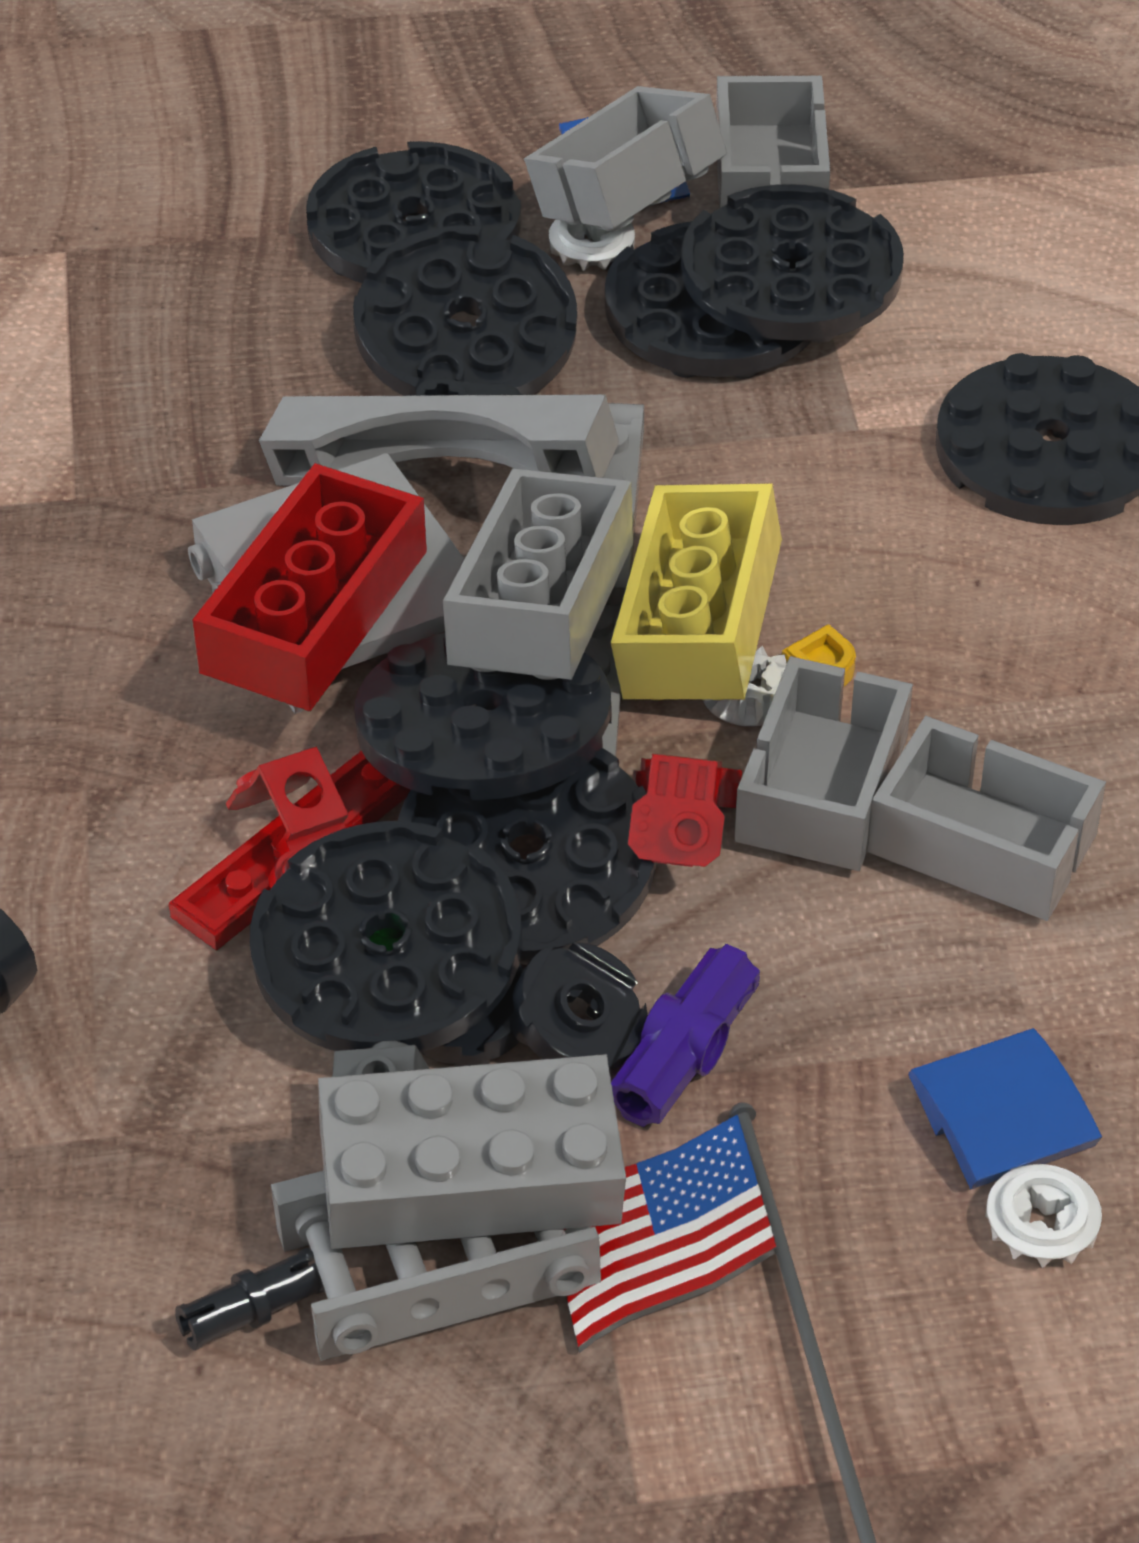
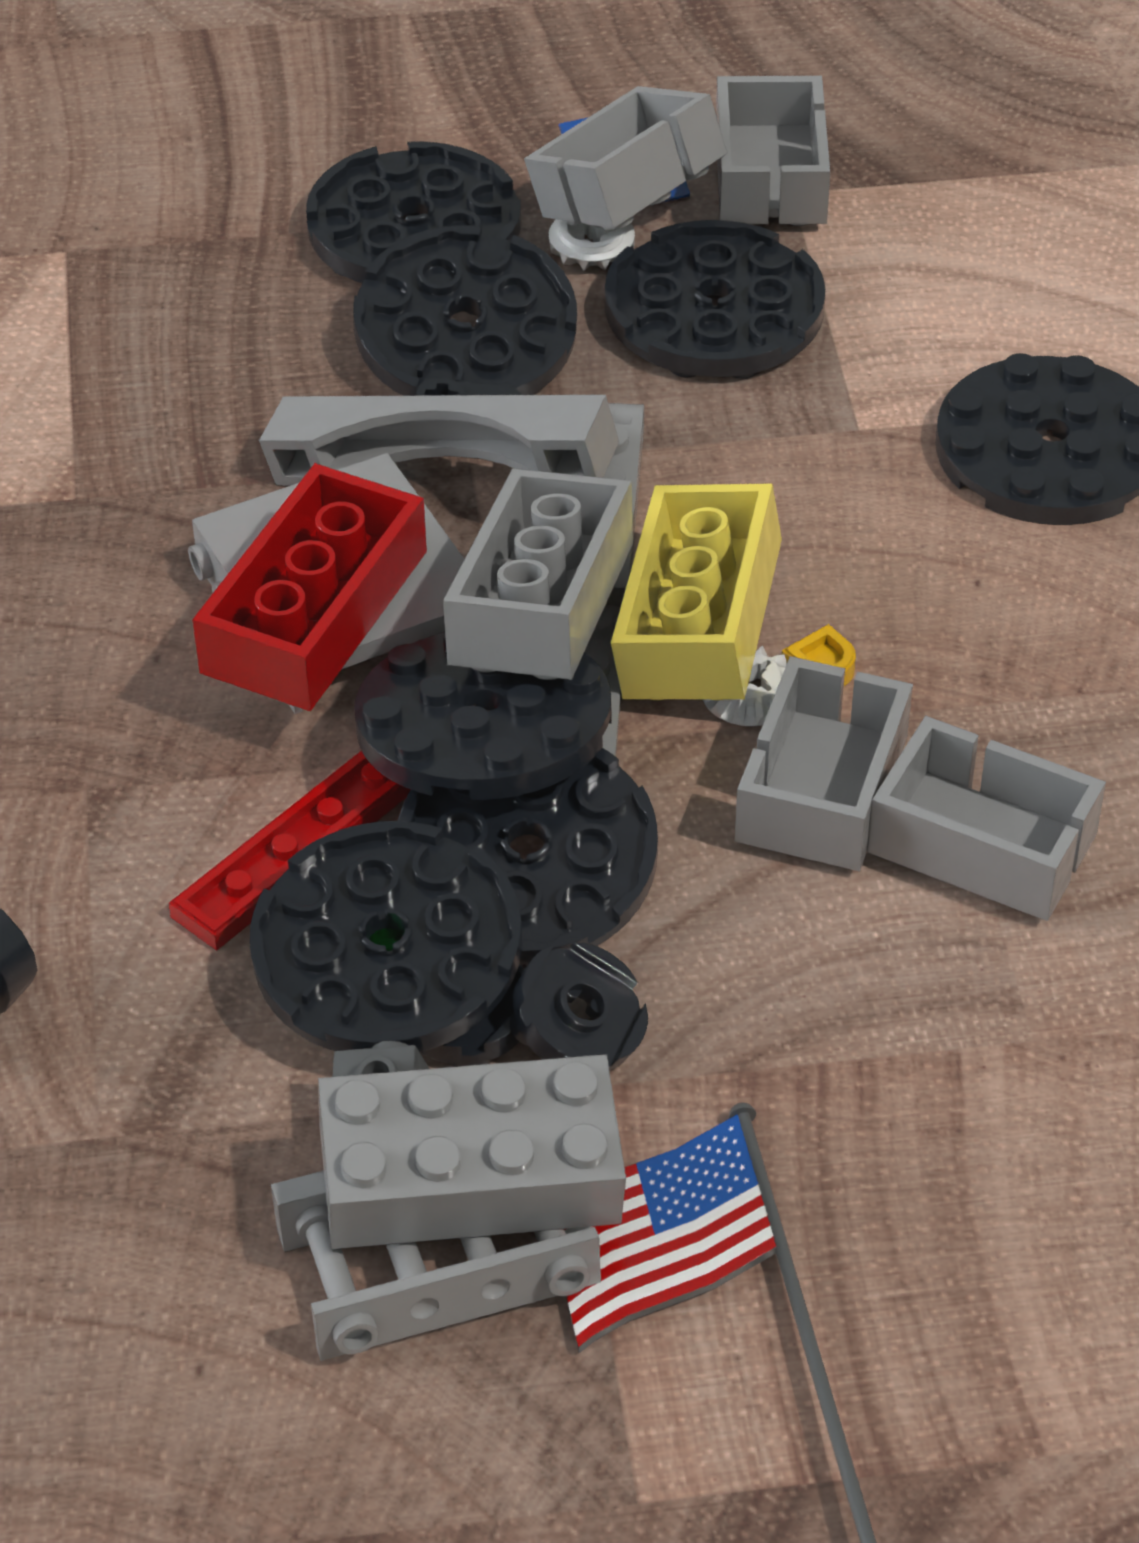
(249, 1299): black pin -> none
(302, 825): red piece -> none
(680, 813): red piece -> none
(684, 1035): dark purple piece -> none
(844, 272): black plate -> none
(1005, 1106): blue slope -> none
(1052, 1192): white gear -> none

